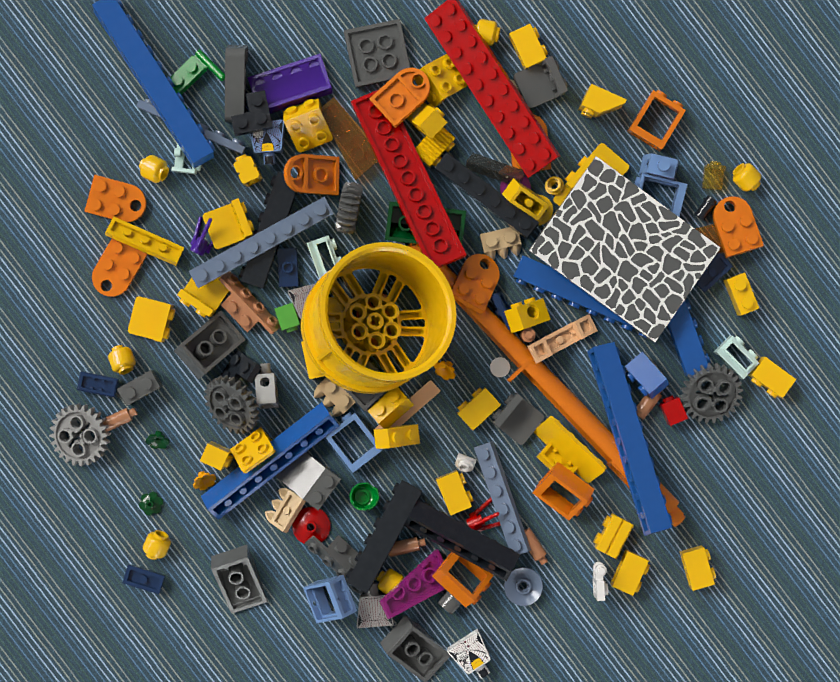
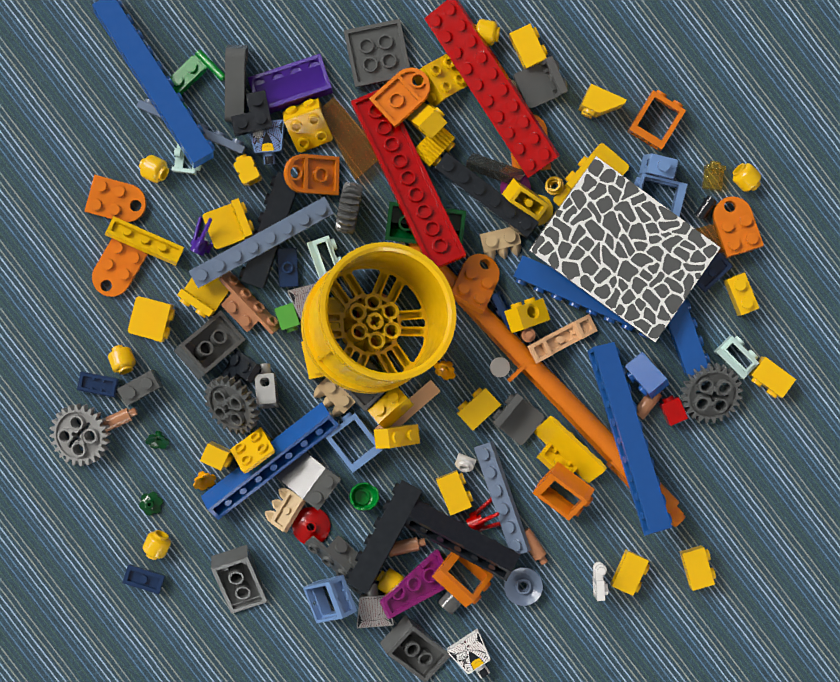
(613, 535): yellow brick -> none

